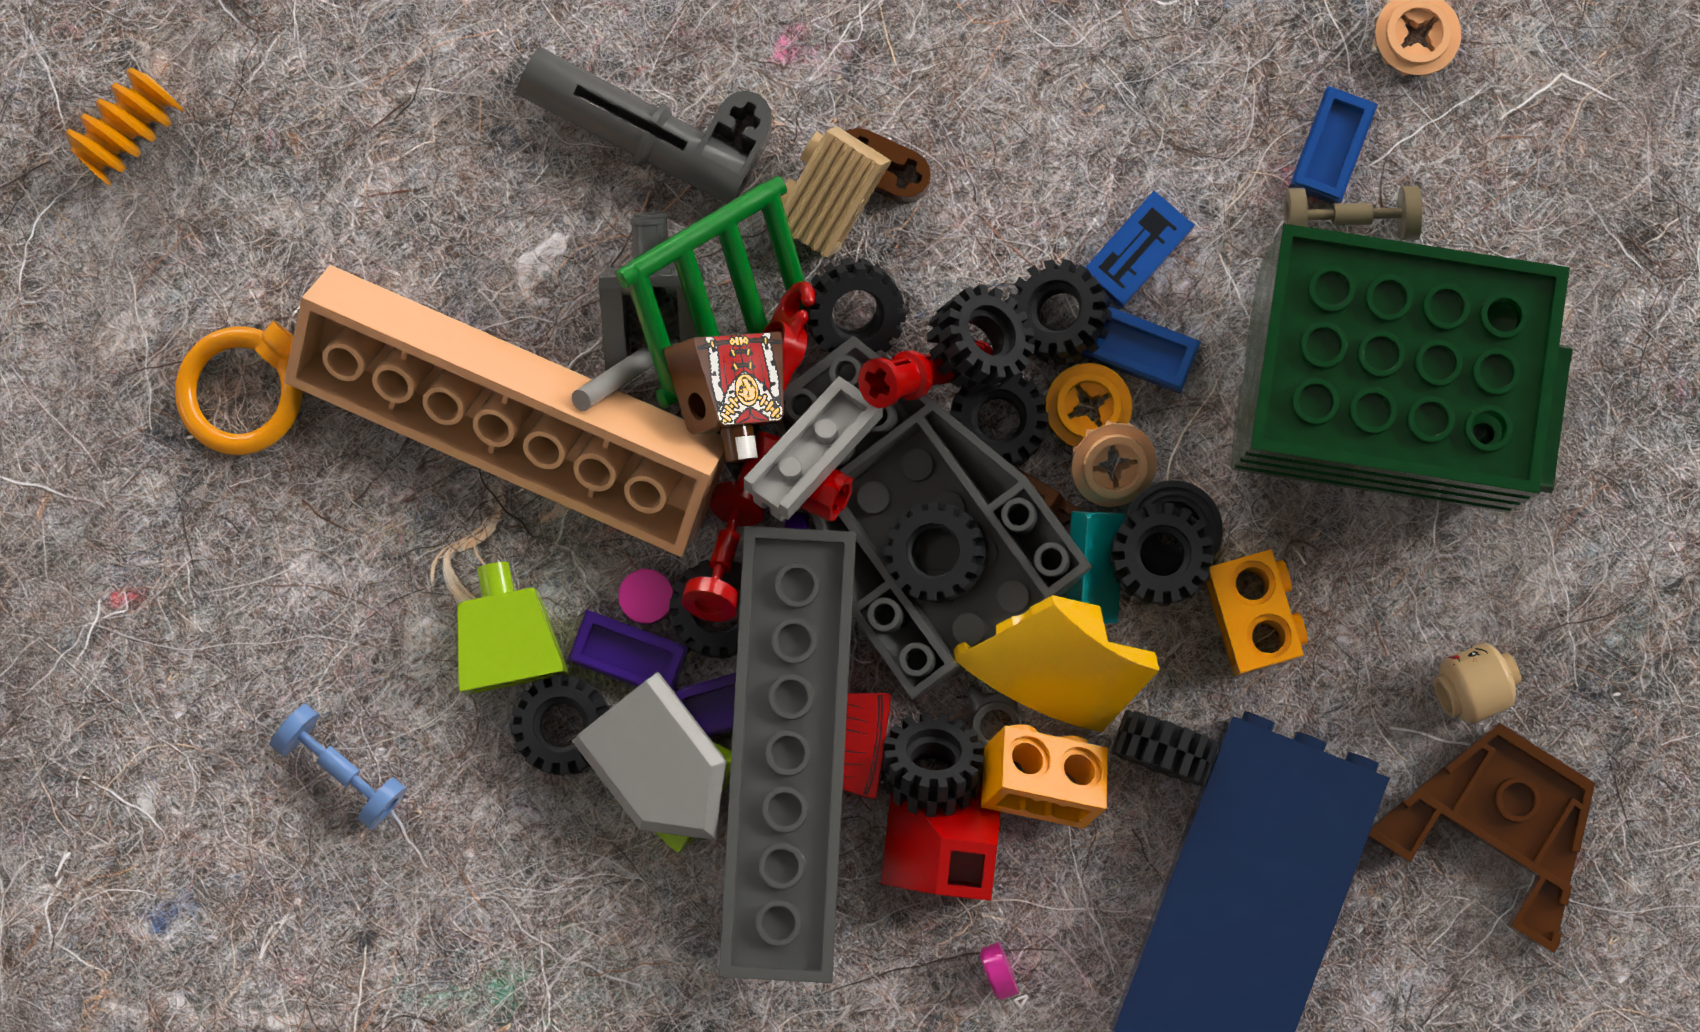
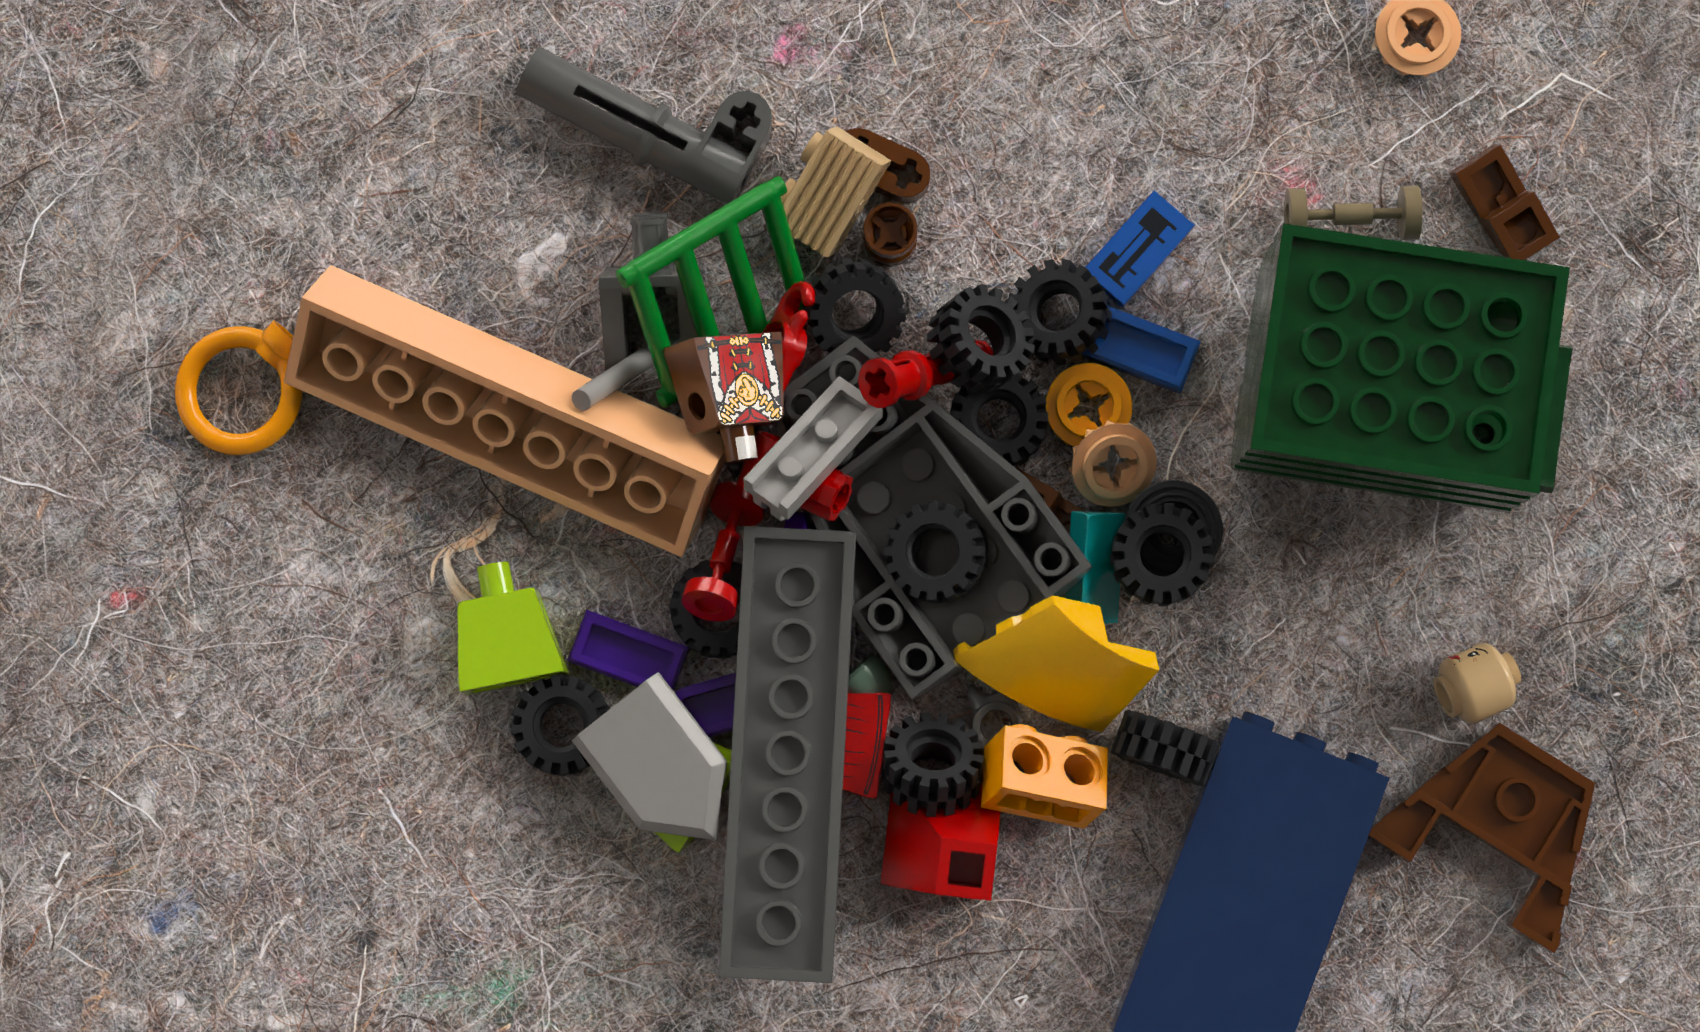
(121, 124): light orange piece -> none
(296, 730): medium blue wheel -> none
(645, 596): dark pink tile -> none
(869, 677): none -> sand green piece
(890, 225): none -> reddish brown wheel
(998, 971): dark pink tile -> none
(1239, 615): light orange brick -> none
(1333, 145): blue tile -> none
(1503, 205): none -> reddish brown slope

